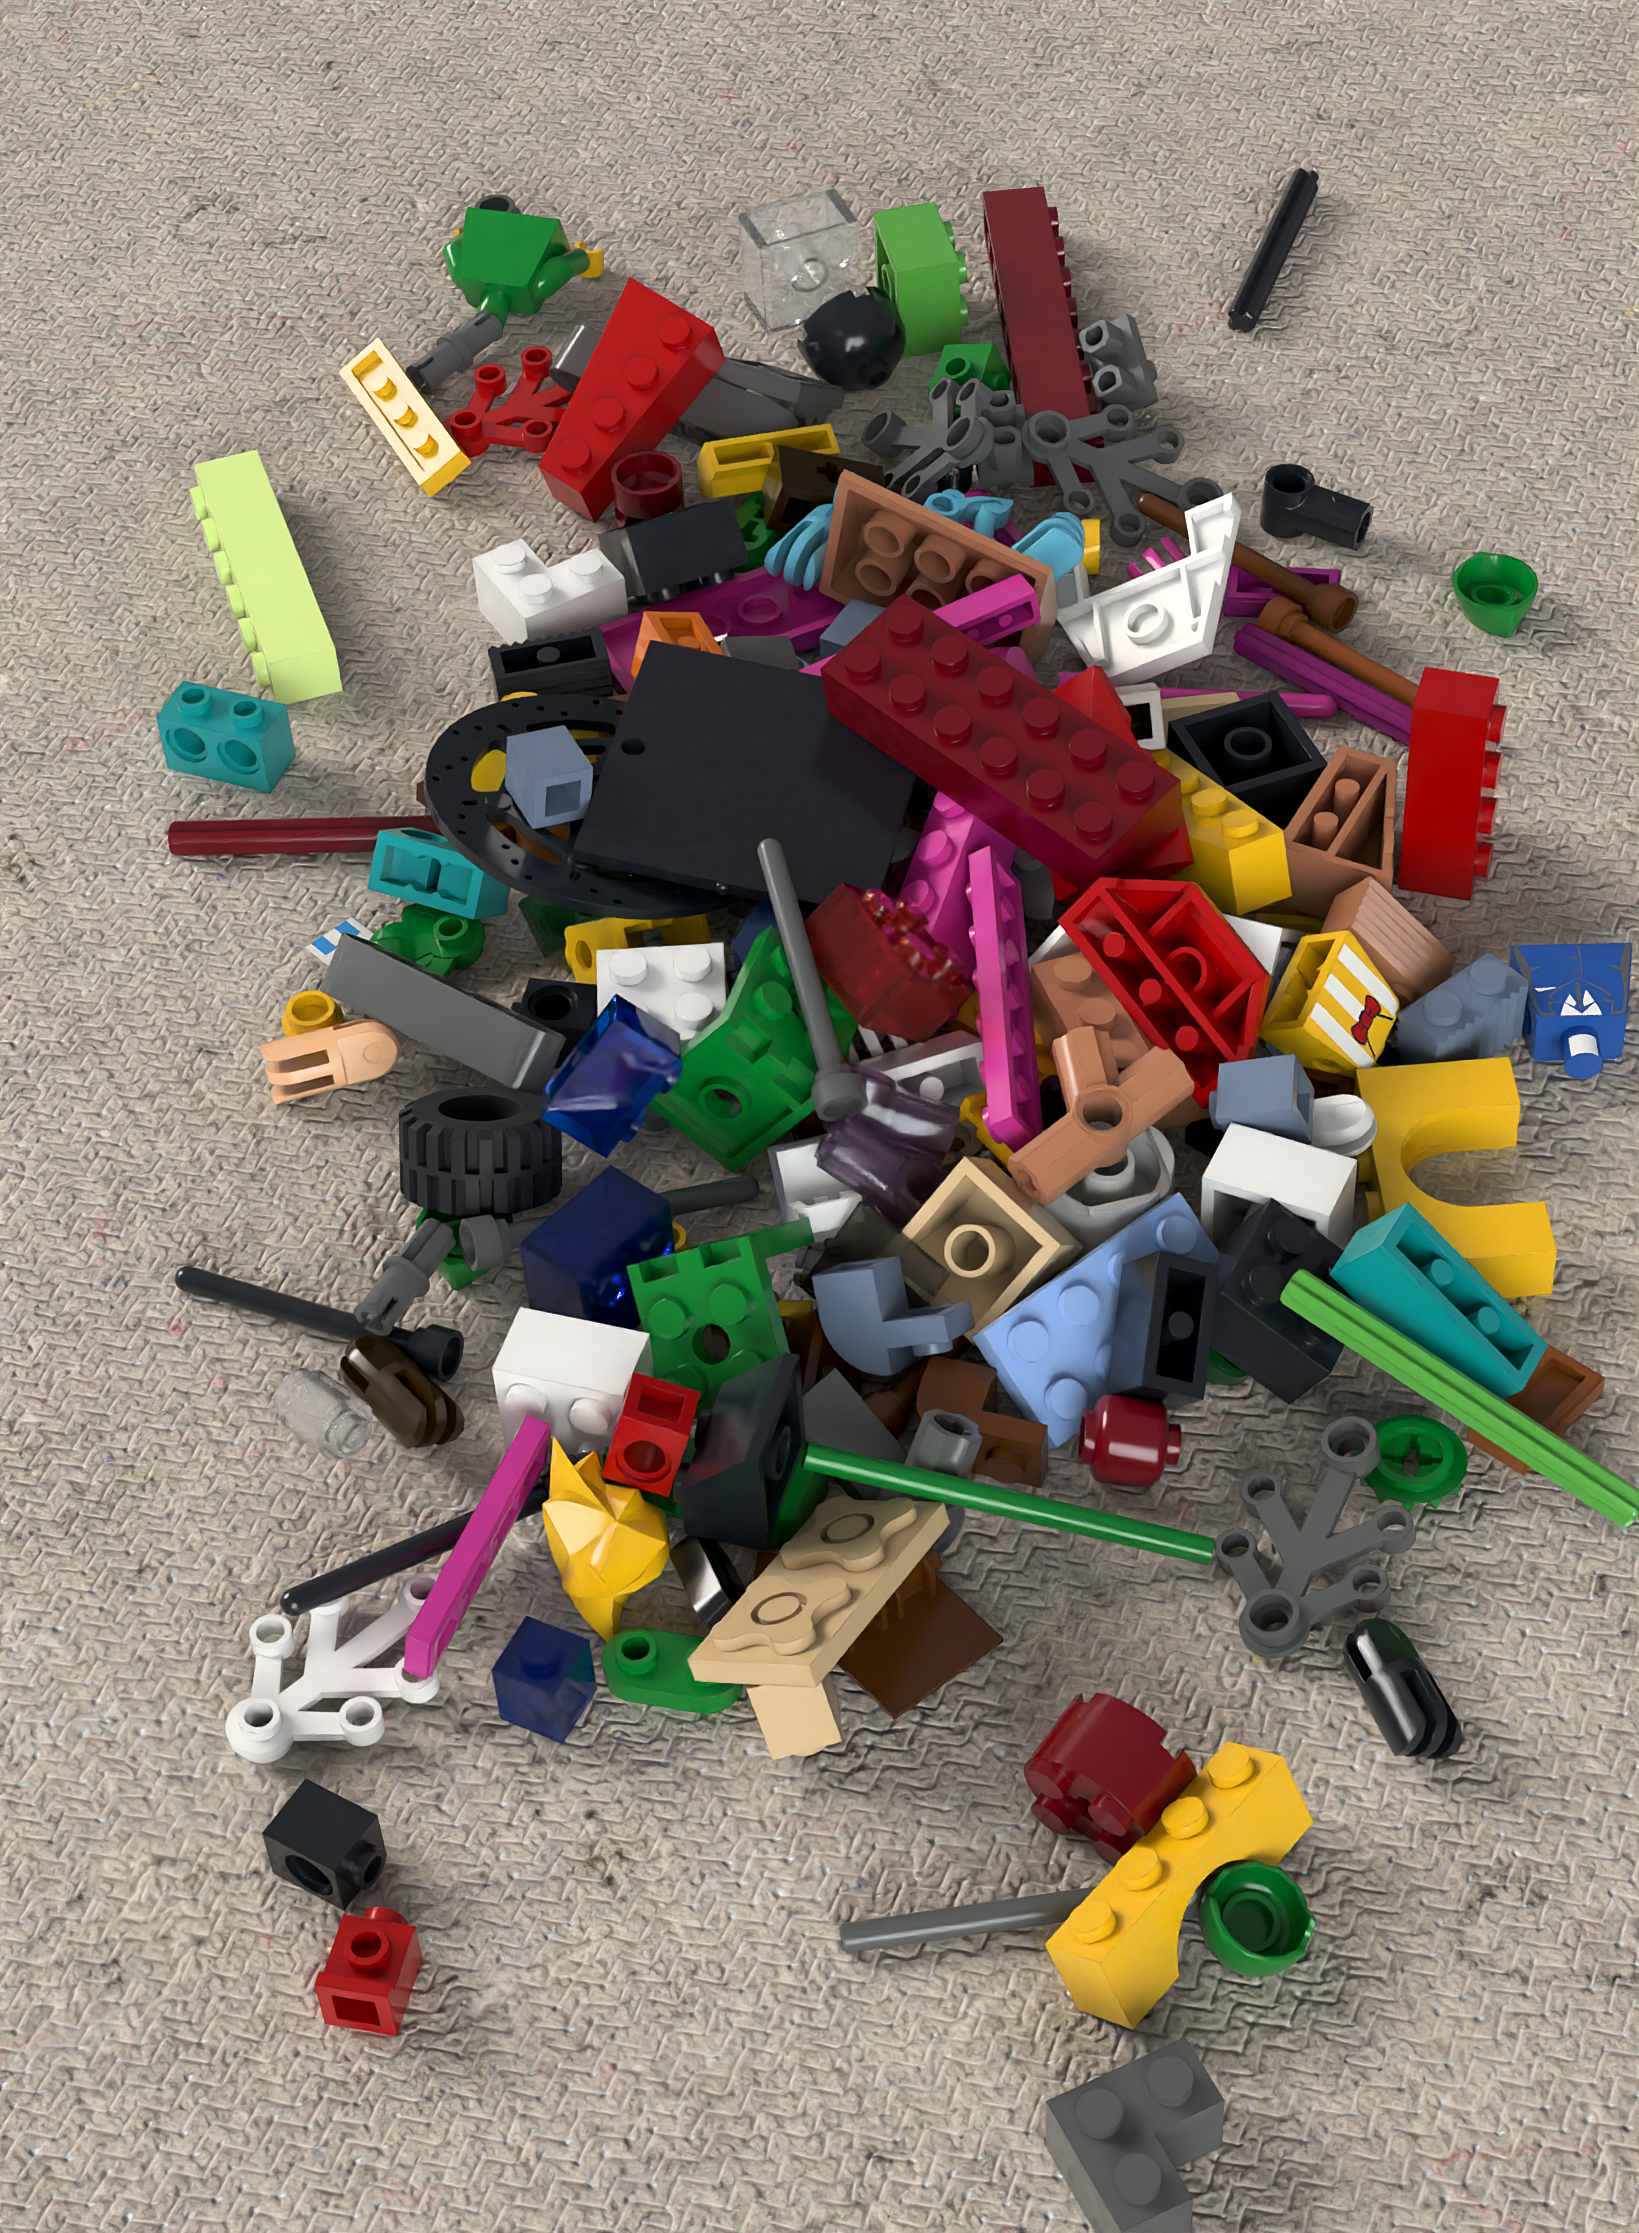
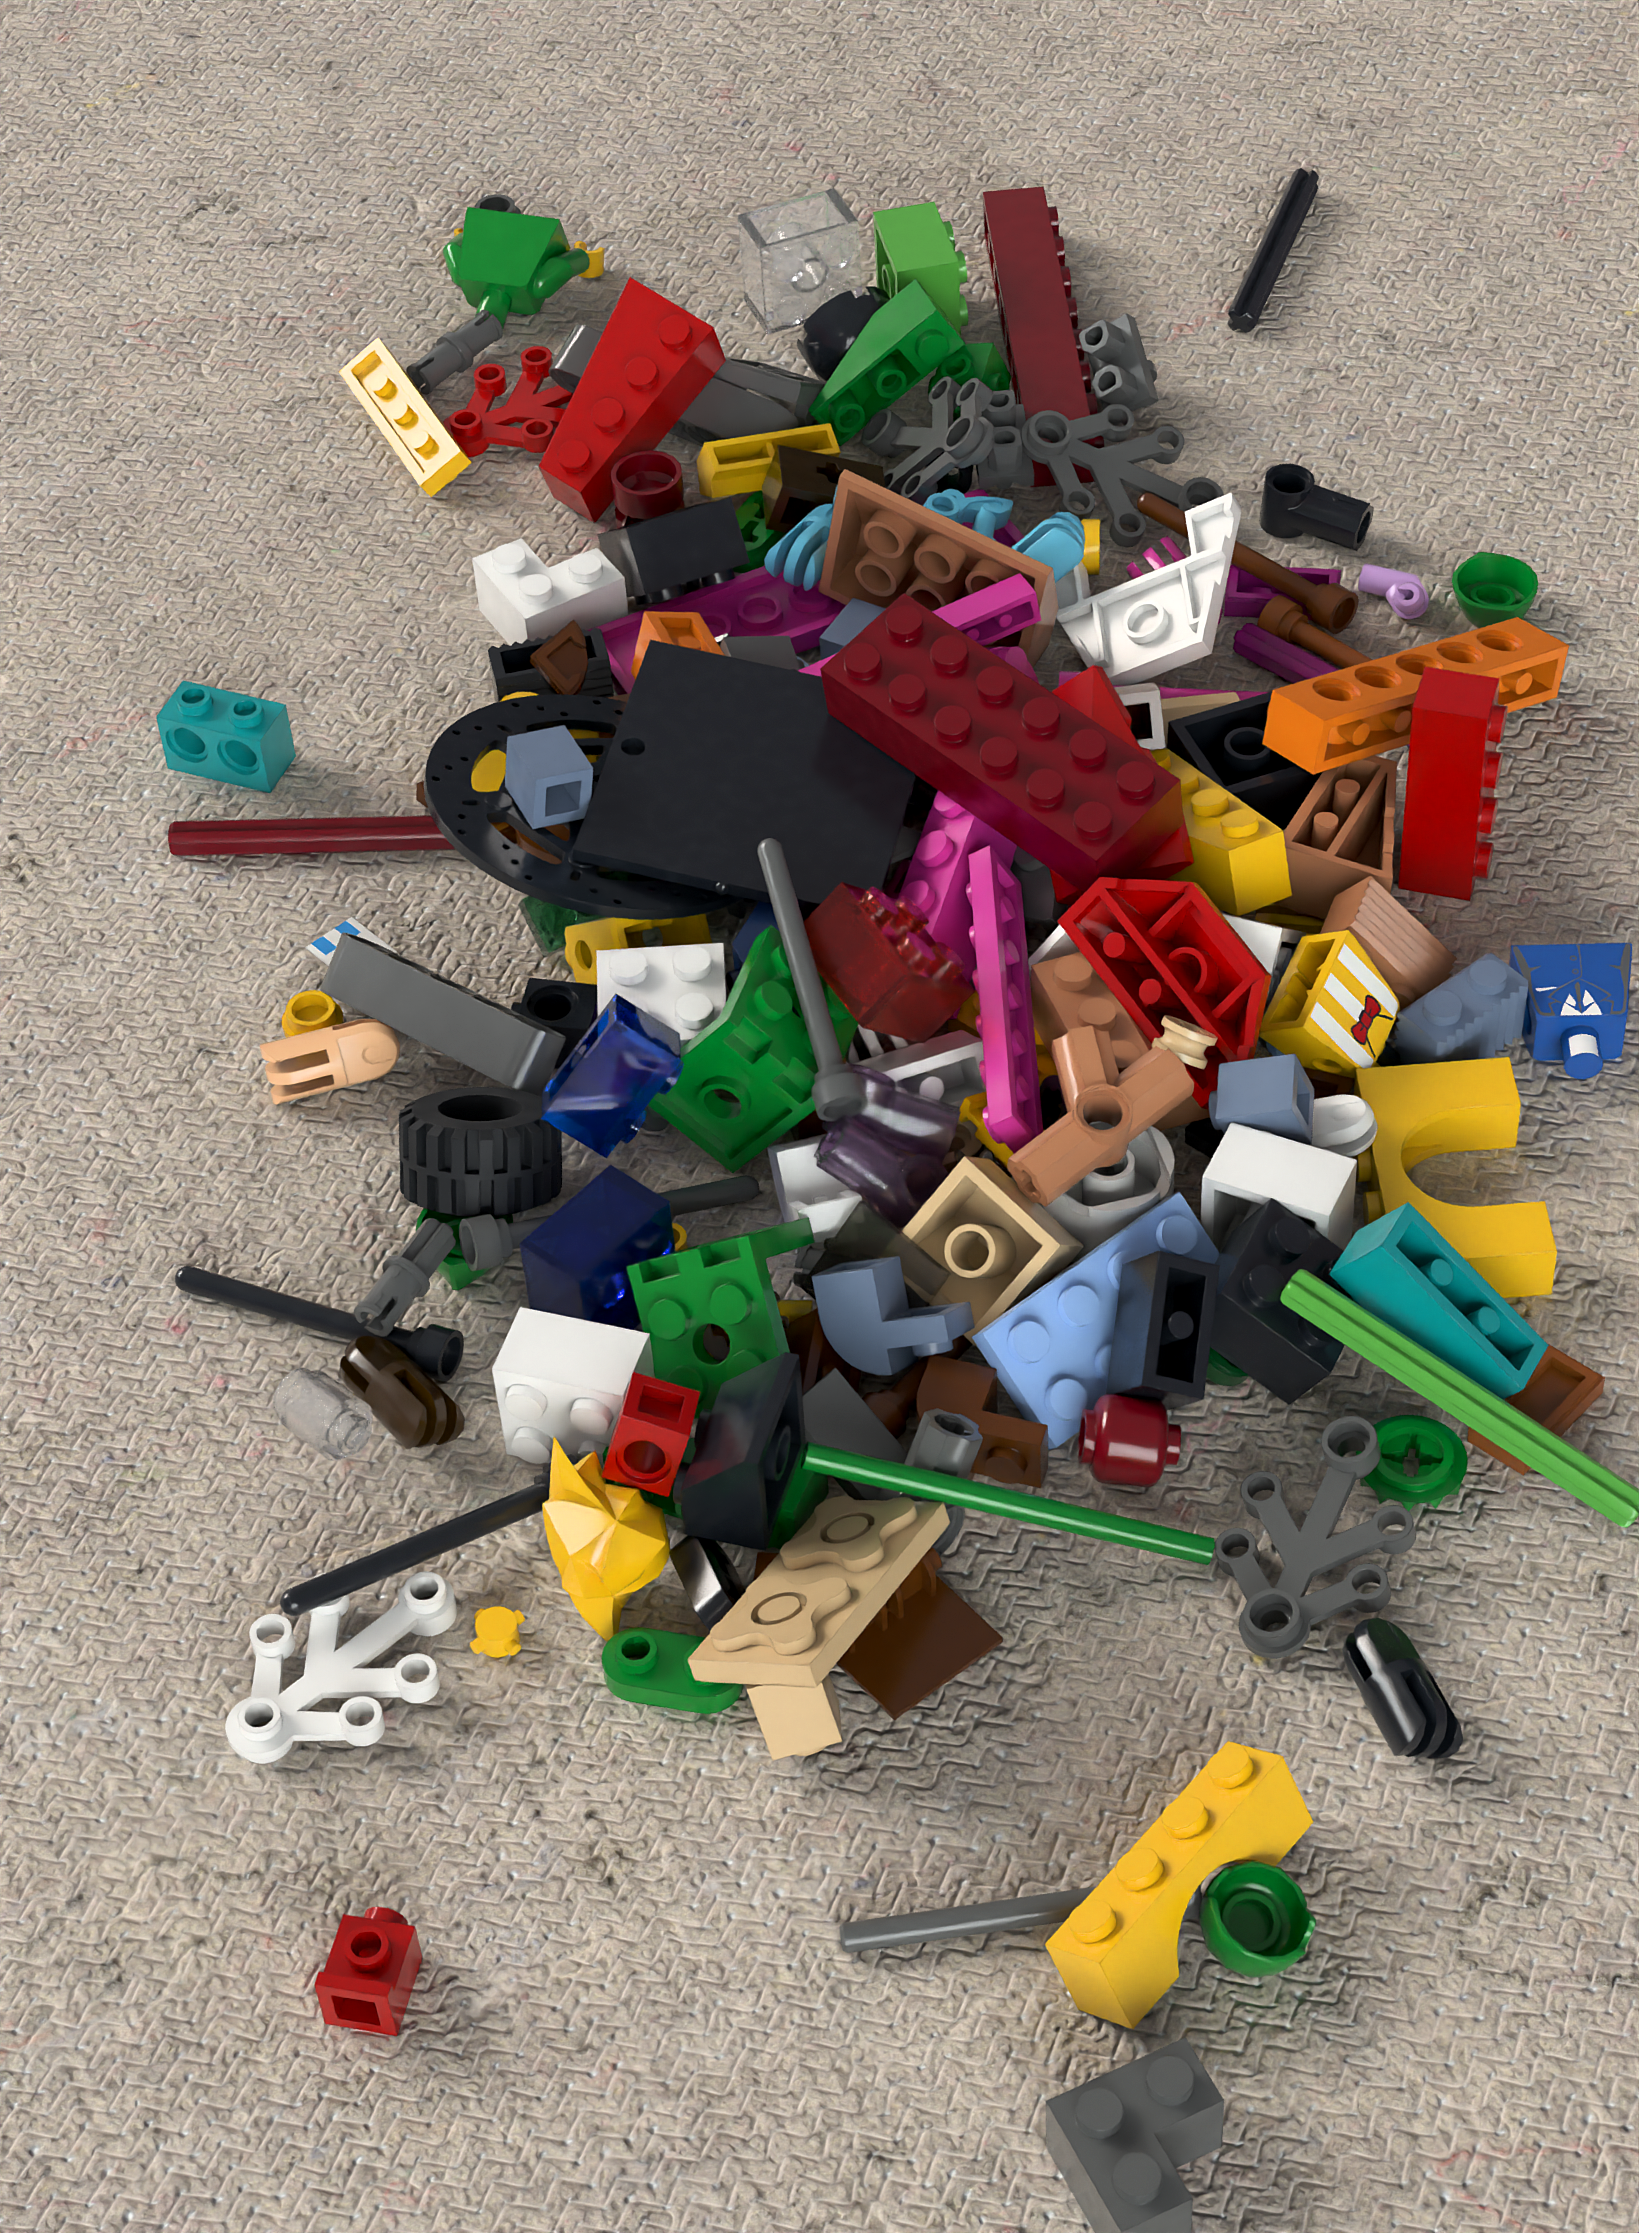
(265, 579): yellowish green brick -> none
(325, 1845): black brick -> none
(434, 874): teal brick -> none
(434, 938): green plate -> none
(477, 1548): dark pink tile -> none
(497, 1631): none -> yellow piece
(544, 1679): clear blue brick -> none
(563, 660): none -> reddish brown tile
(886, 360): none -> green slope
(1105, 1774): dark red brick -> none
(1185, 1041): none -> tan bush
(1371, 703): none -> orange brick
(1400, 588): none -> lavender arm

